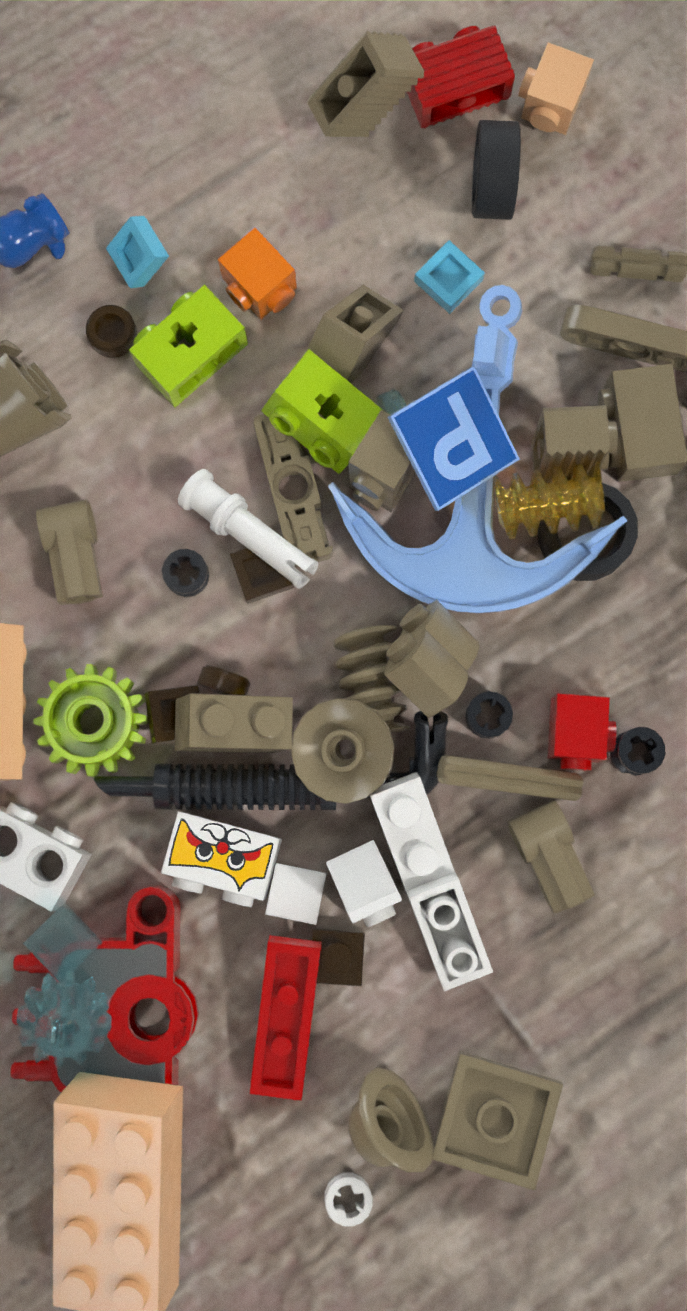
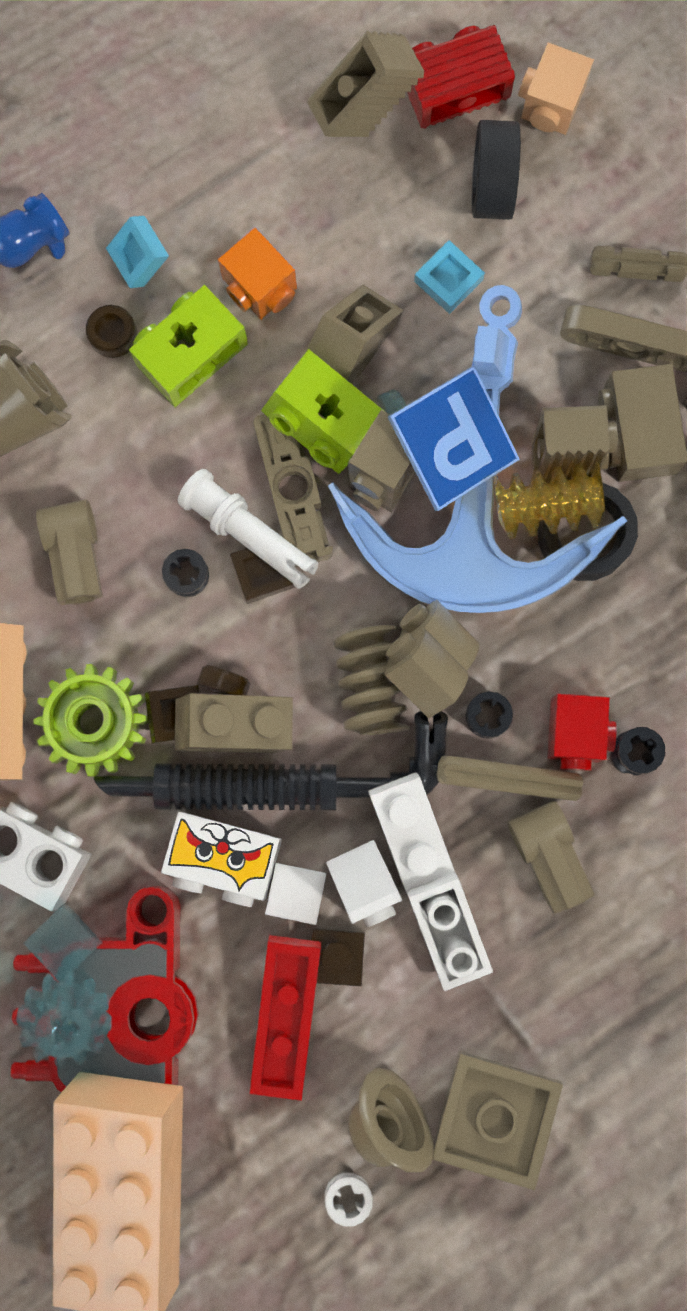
(319, 757): dark tan dish -> none

